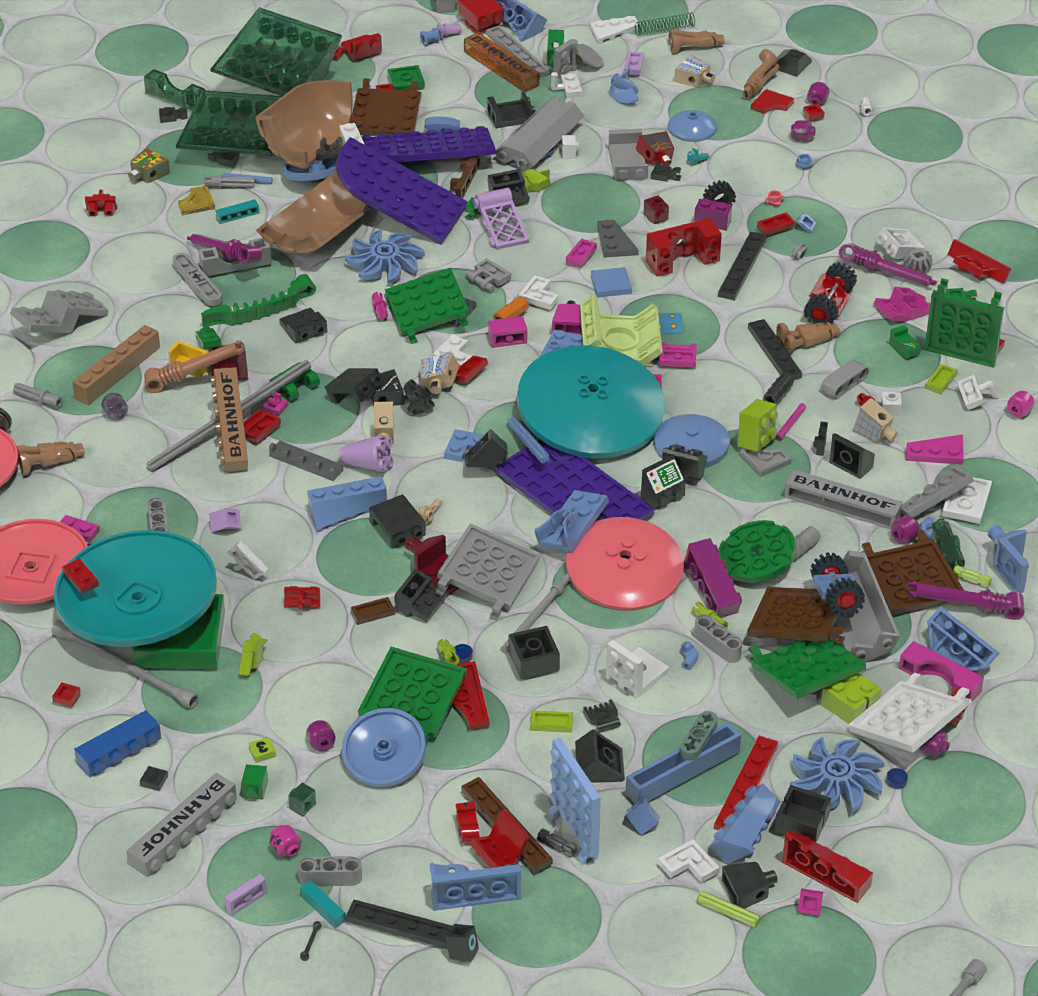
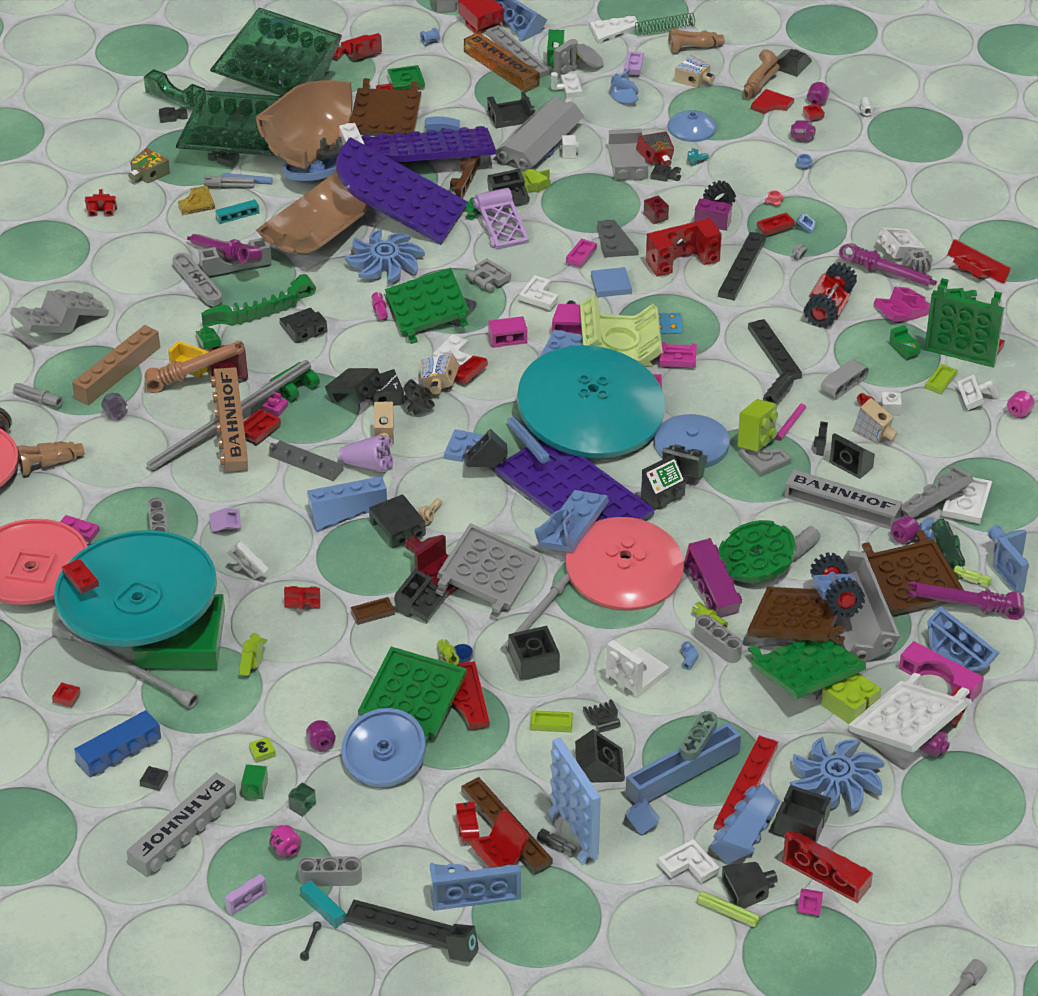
(448, 29): lavender pin -> none
(512, 309): orange axle -> none
(806, 334): medium nougat piece -> none
(896, 778): clear blue tile -> none
(937, 450): dark pink wing -> none

